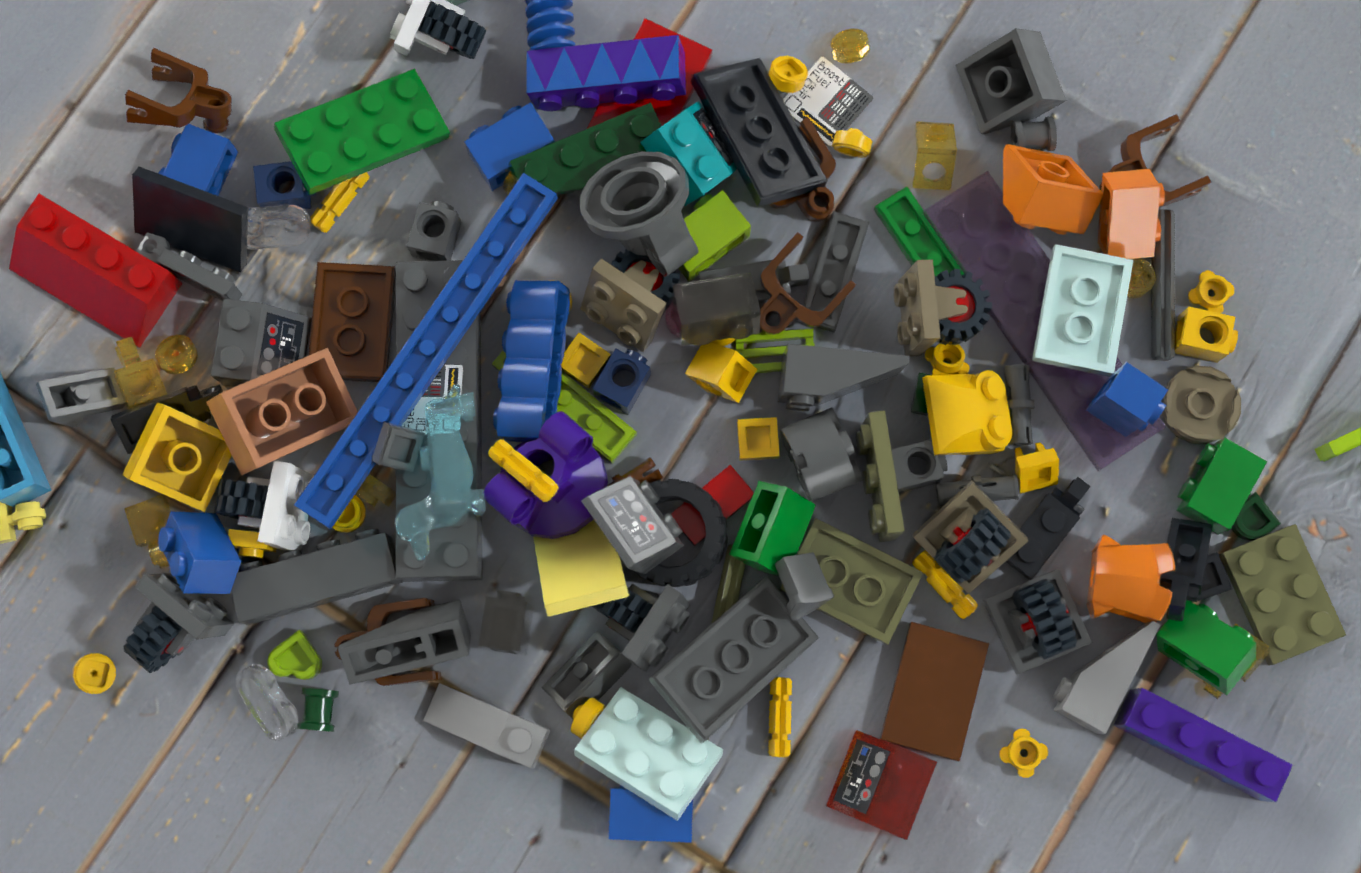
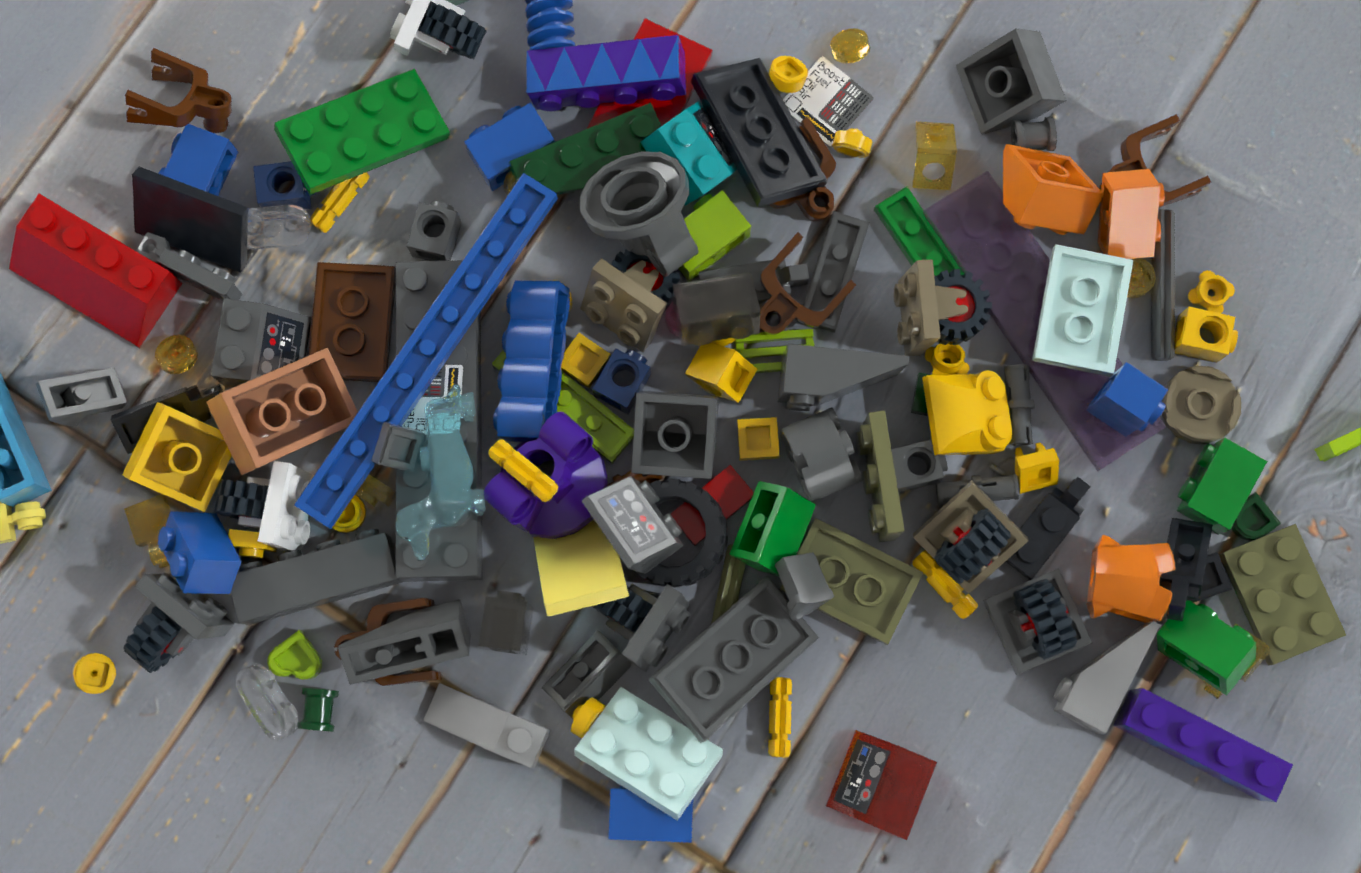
(137, 379): clear yellow plate -> none
(675, 434): none -> dark grey slope
(934, 691): reddish brown tile -> none
(1035, 753): yellow plate -> none

